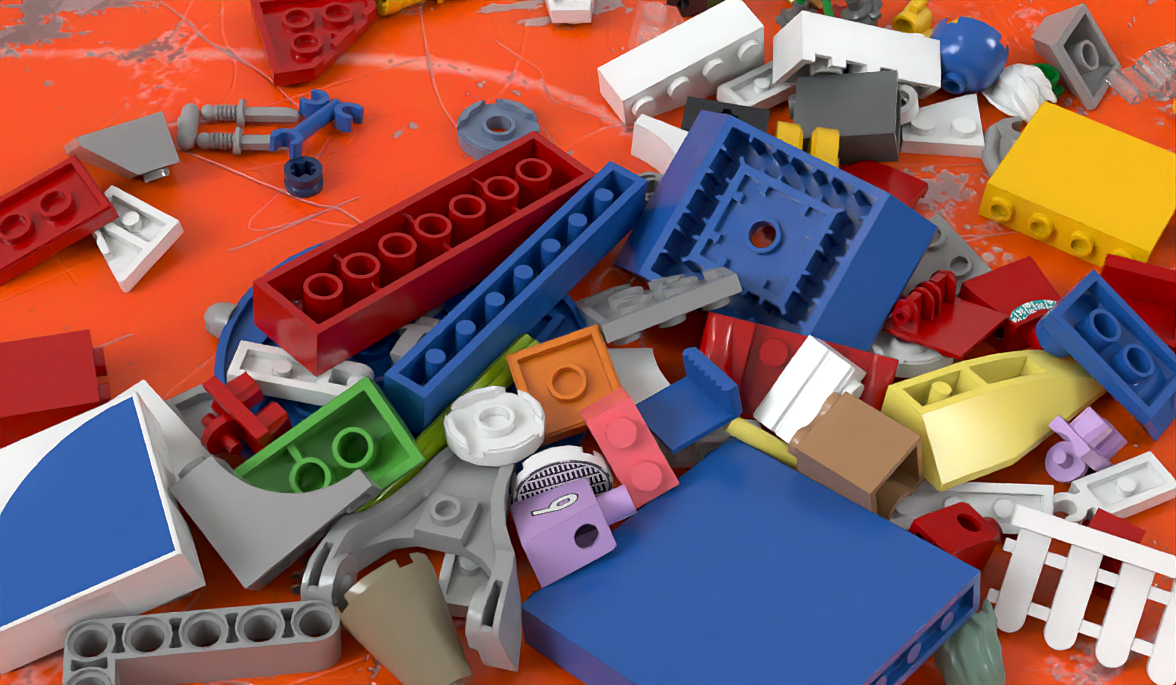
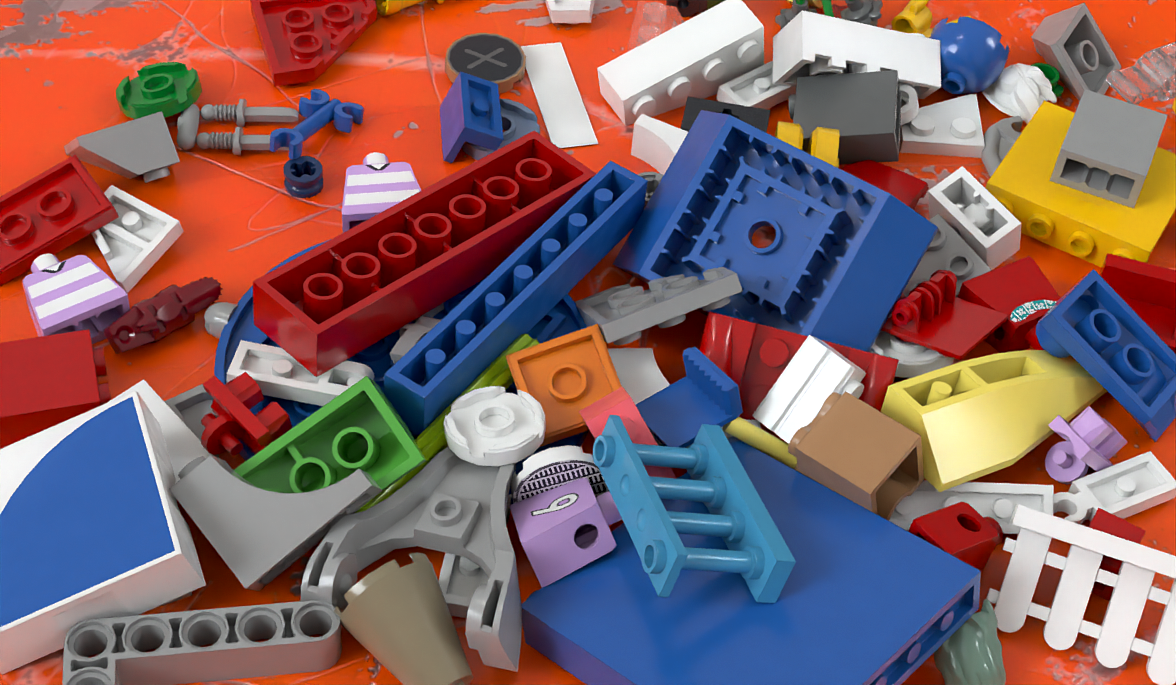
(72, 296): none -> lavender torso
(159, 88): none -> green tile
(161, 314): none -> dark red hinge
(375, 188): none -> torso
(470, 115): none -> blue panel
(487, 57): none -> black tile
(558, 96): none -> white sticker
(720, 483): none -> dark azure fence
(976, 217): none -> white brick
(1108, 148): none -> light grey brick

